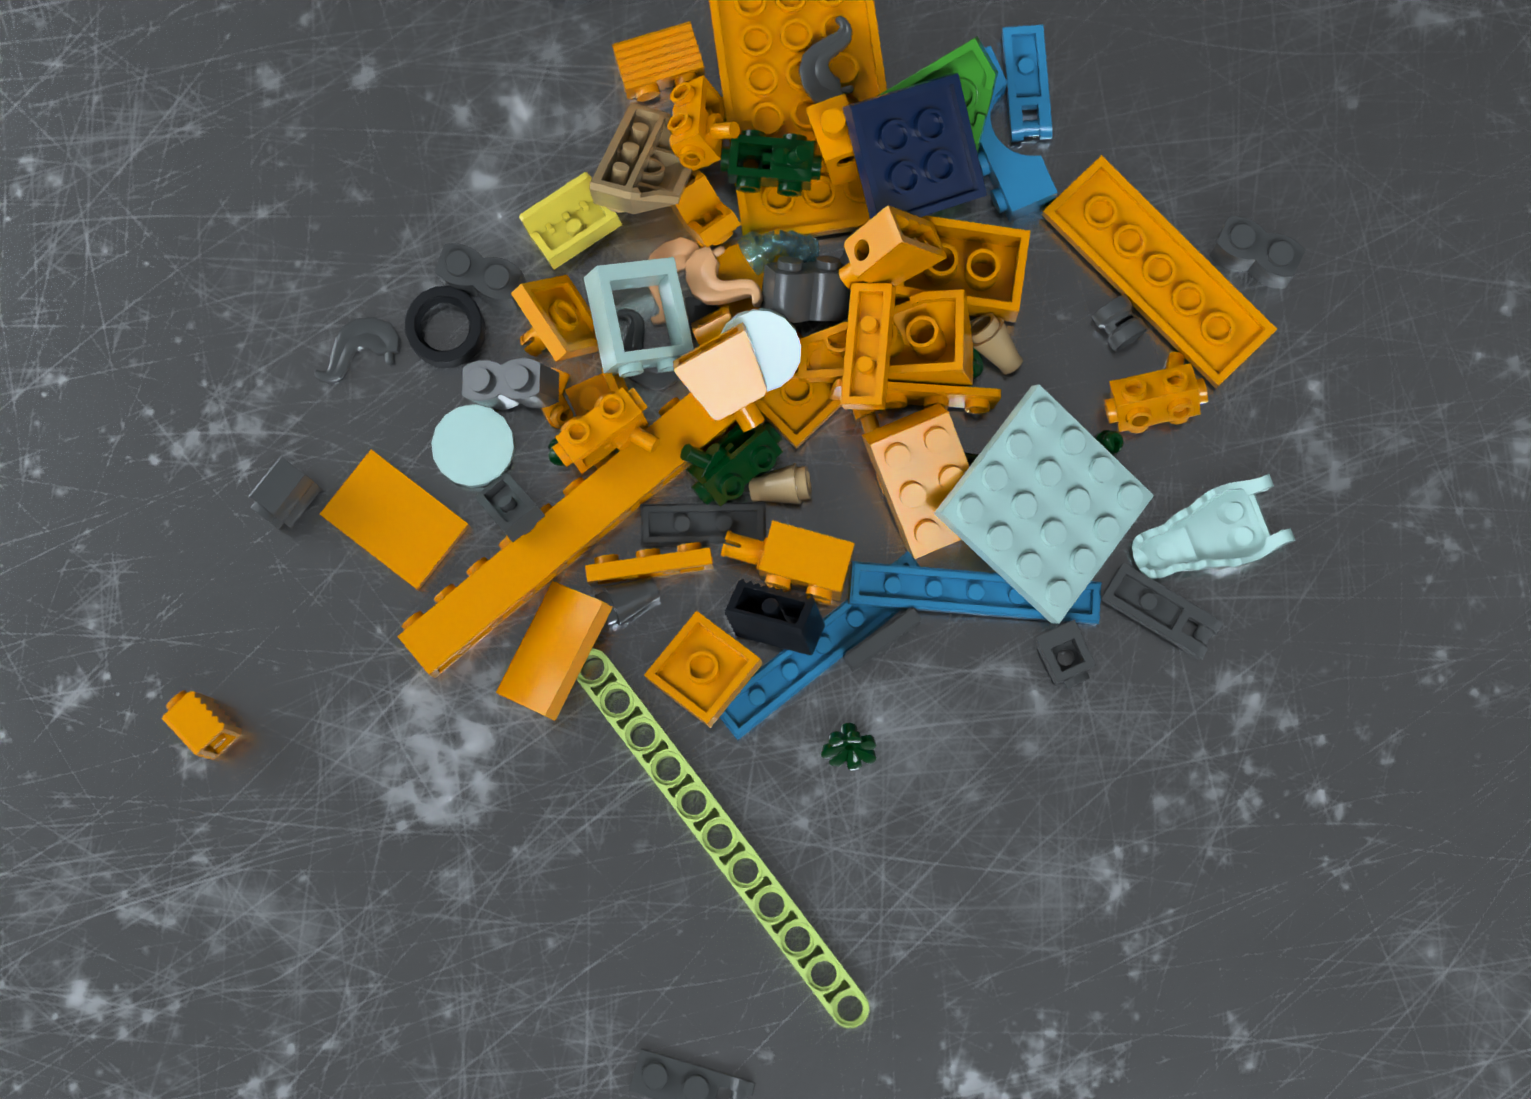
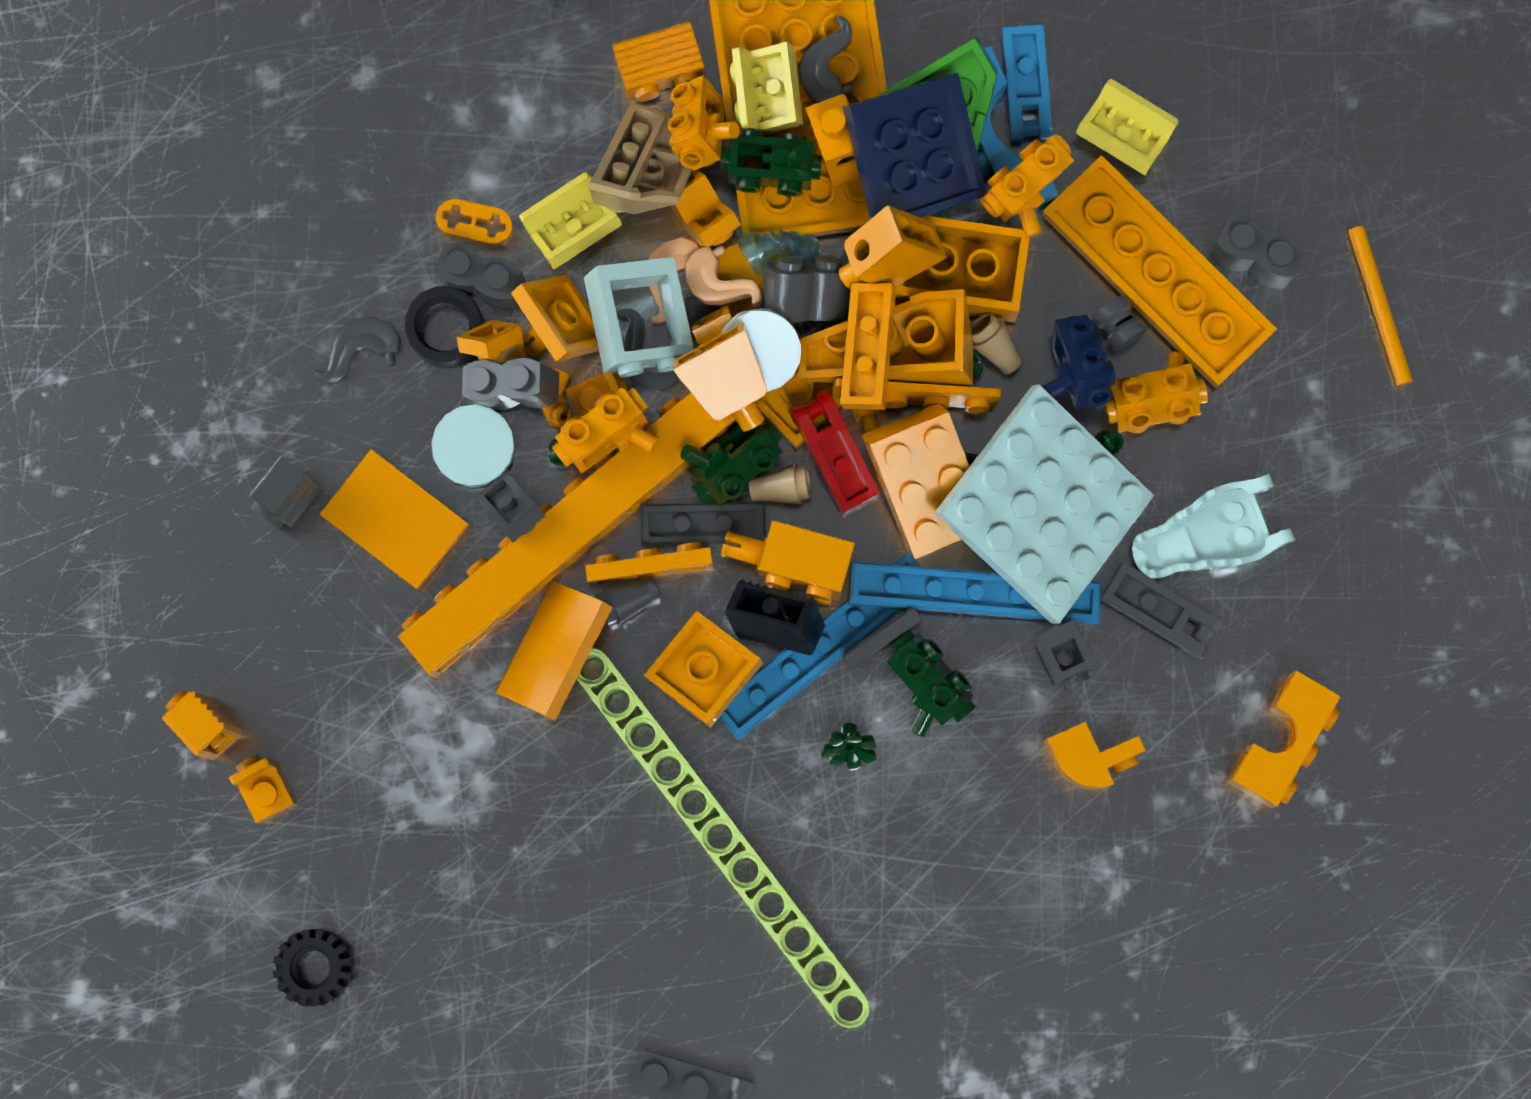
(262, 788): none -> light orange bracket
(288, 961): none -> black tyre
(476, 214): none -> light orange beam
(493, 341): none -> light orange bracket
(766, 88): none -> light yellow bracket
(834, 452): none -> red plate
(935, 686): none -> dark green brick
(1019, 190): none -> light orange brick
(1081, 363): none -> dark blue brick
(1083, 764): none -> light orange brick
(1127, 126): none -> light yellow bracket
(1306, 710): none -> light orange arch
(1380, 306): none -> light orange bar

